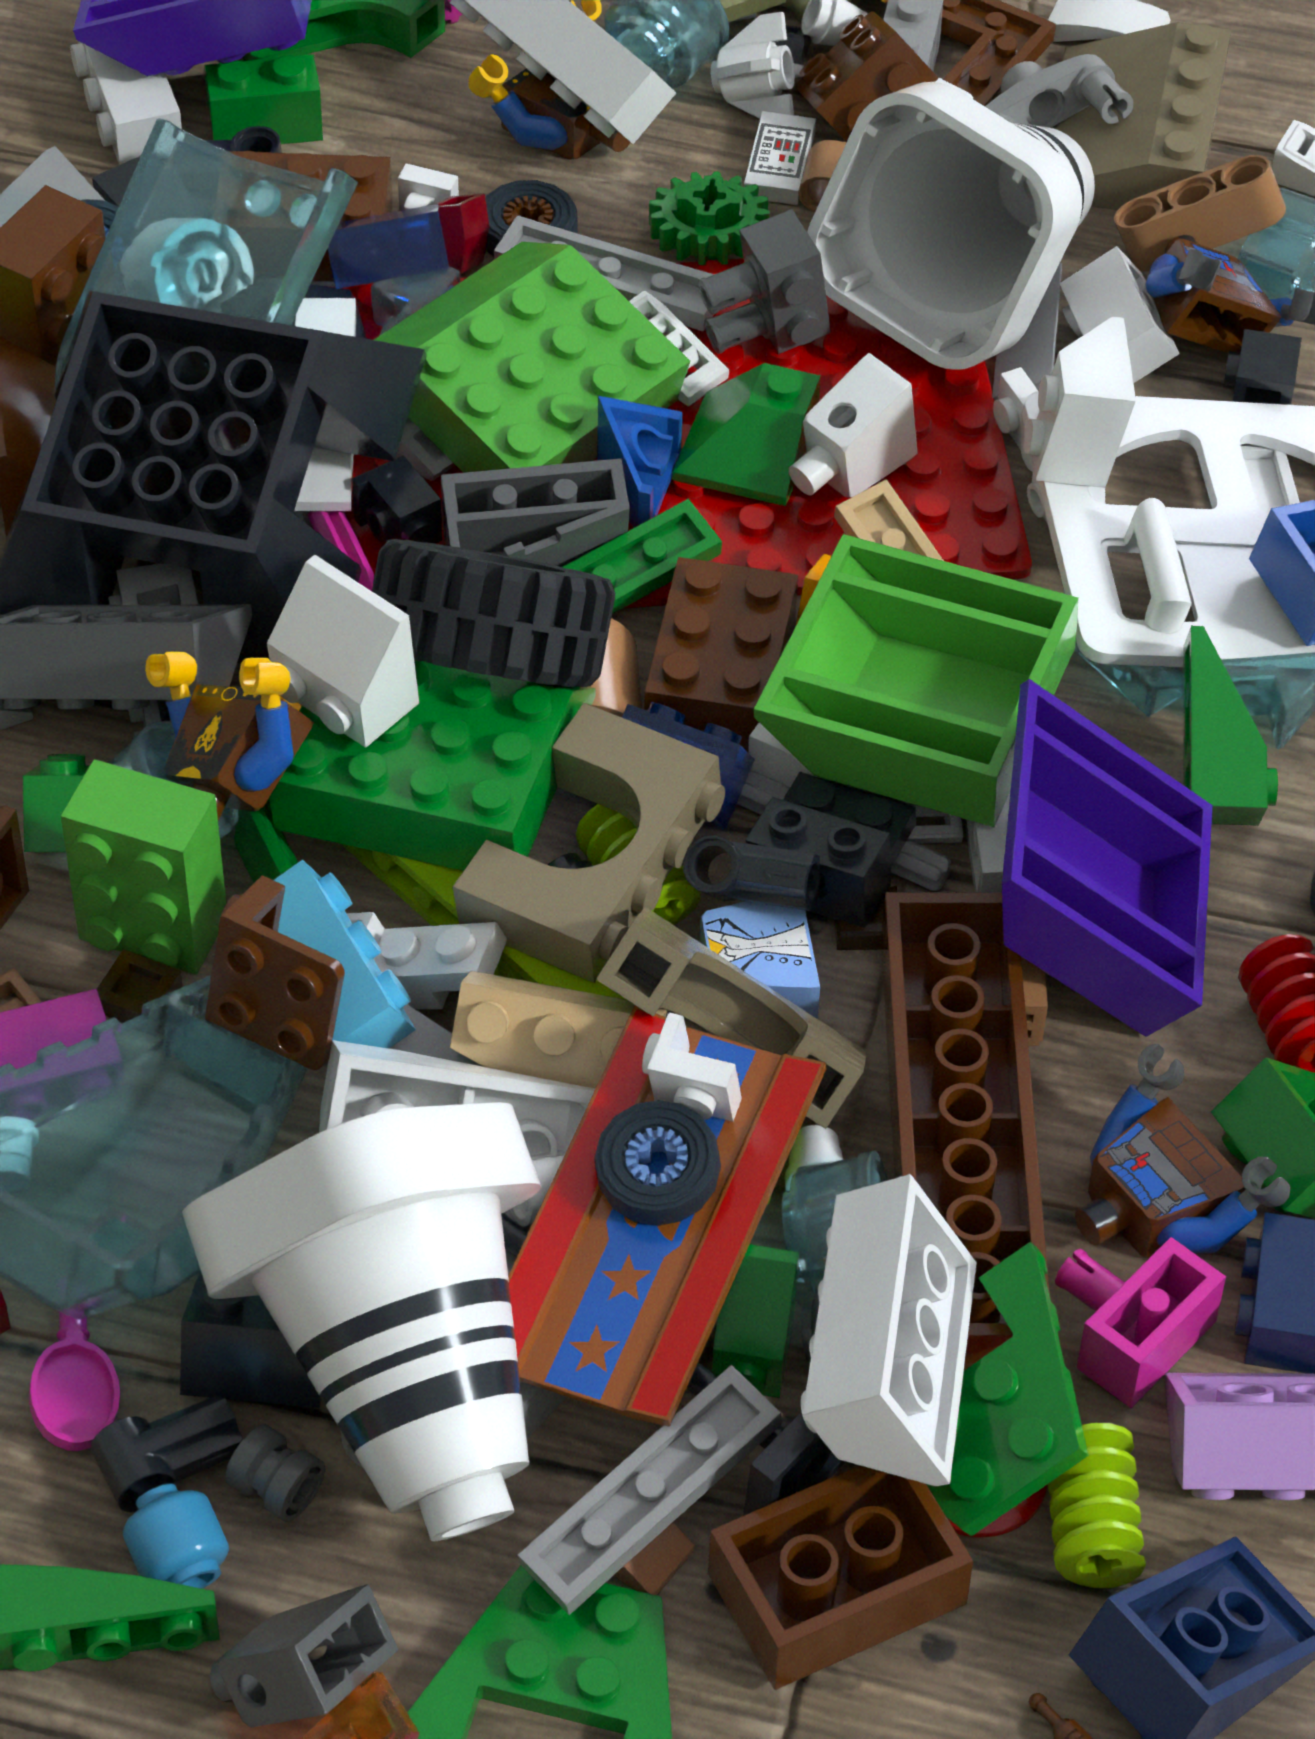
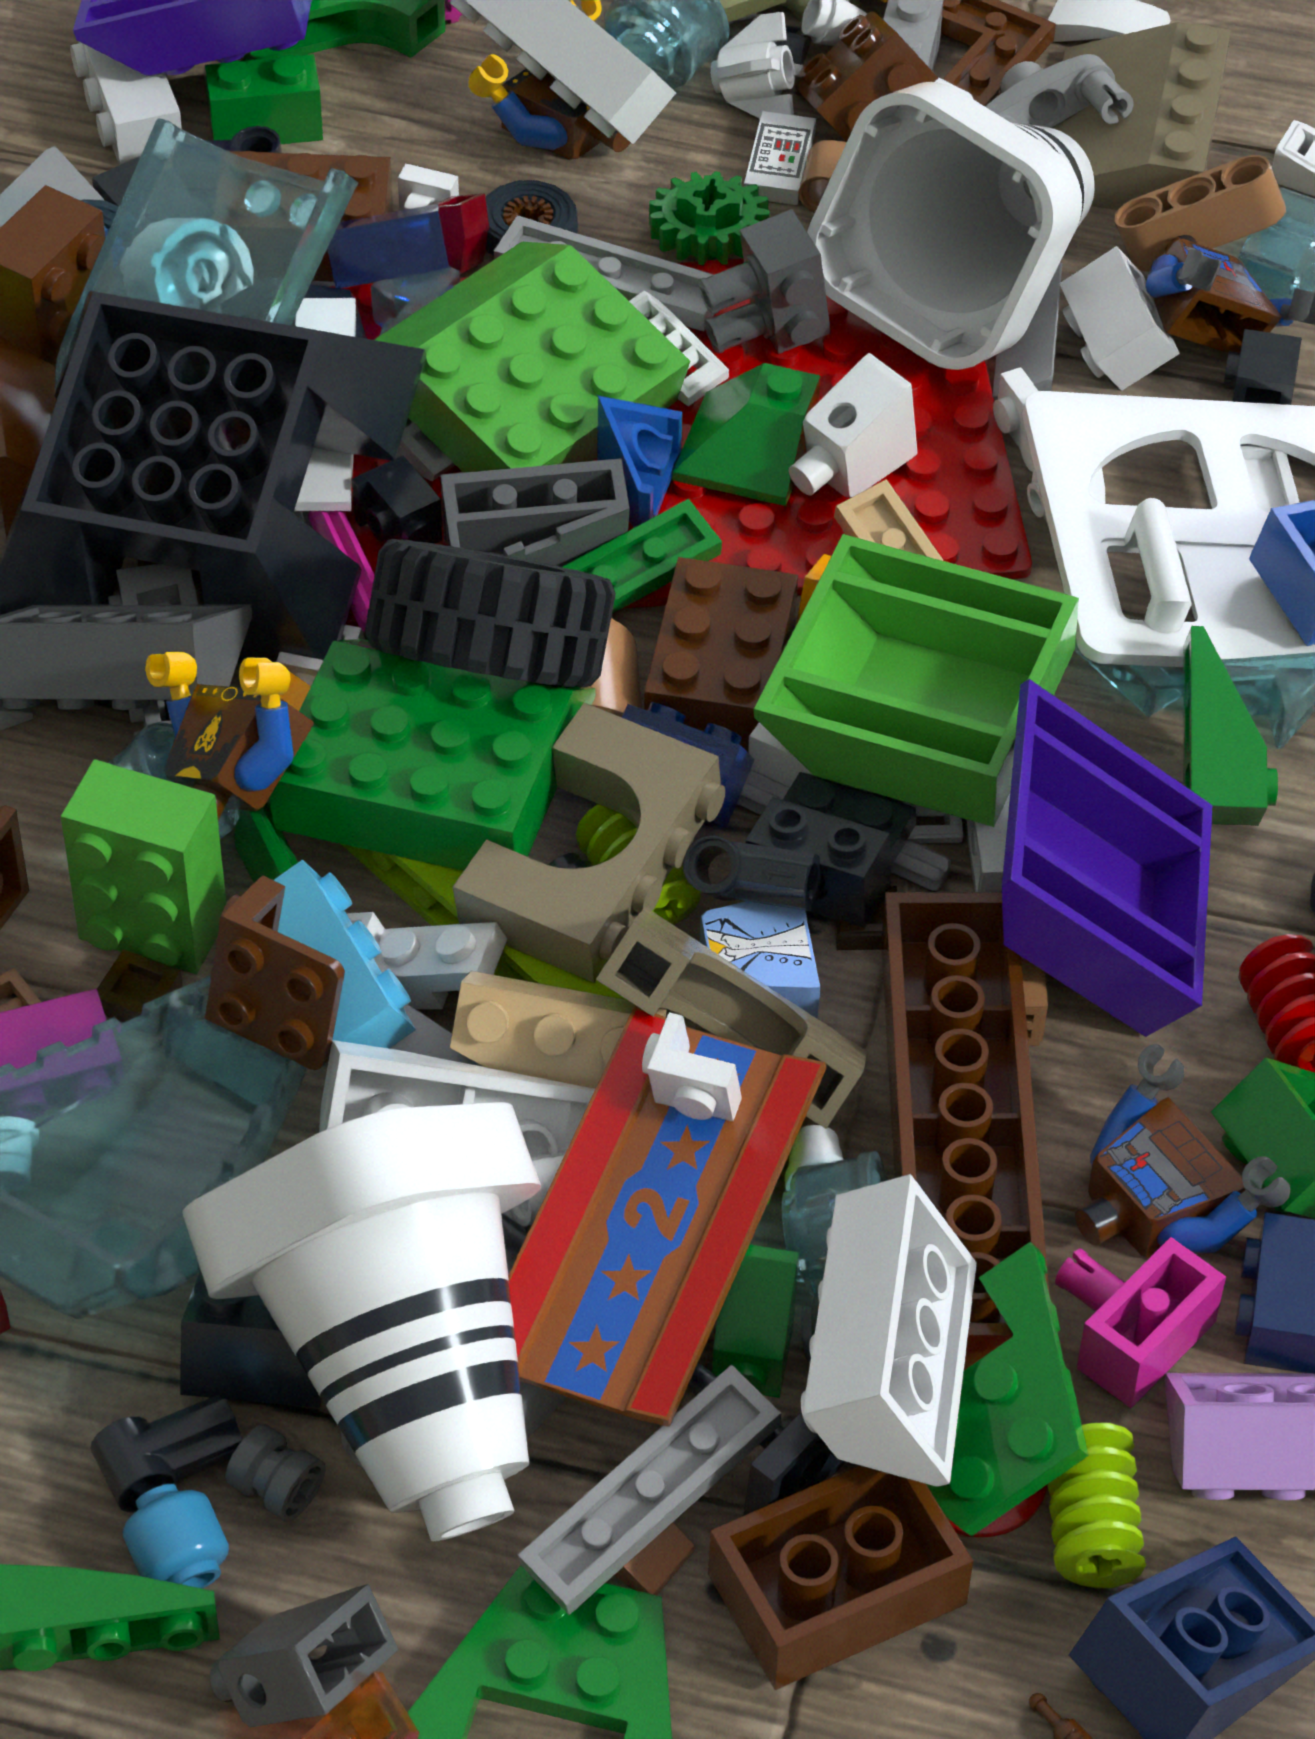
(45, 797): green slope -> none
(73, 1388): dark pink piece -> none
(345, 653): white slope -> none
(631, 1142): black bush -> none
(1083, 409): white slope -> none

